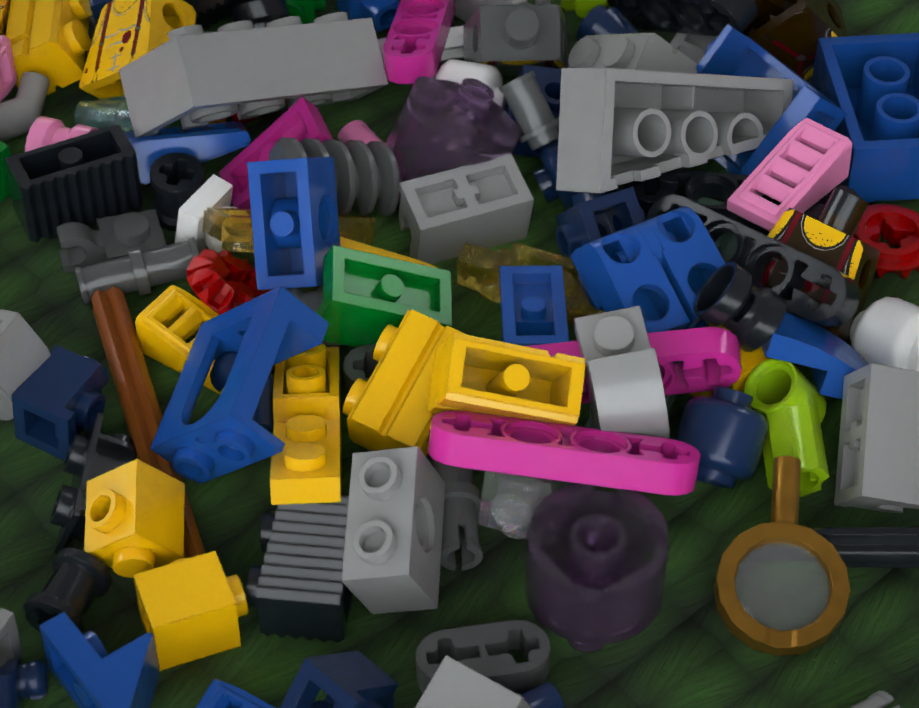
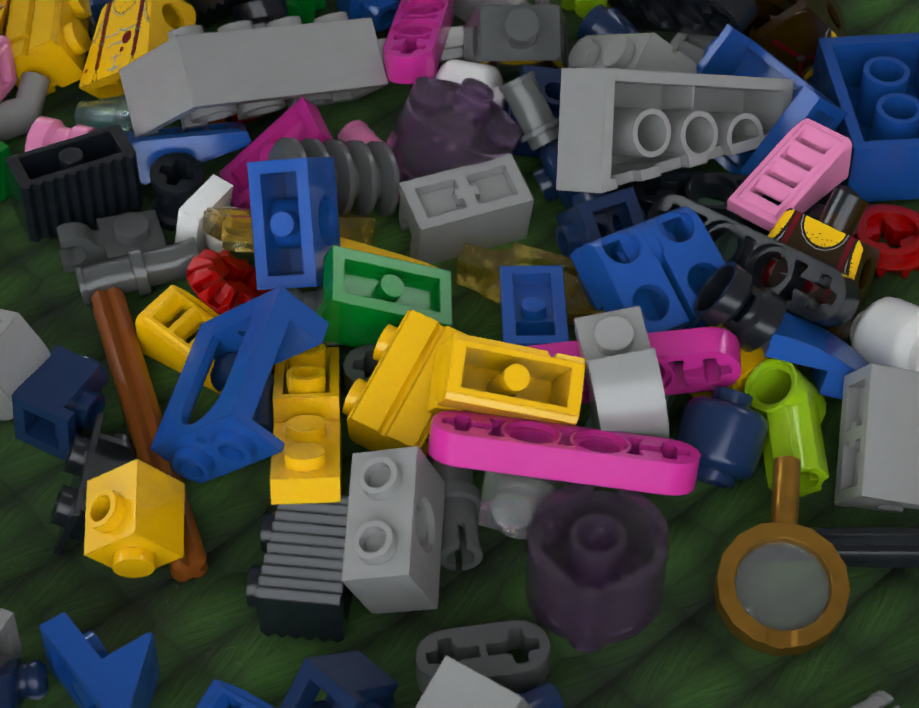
(70, 589): black bush -> none
(190, 608): yellow brick -> none

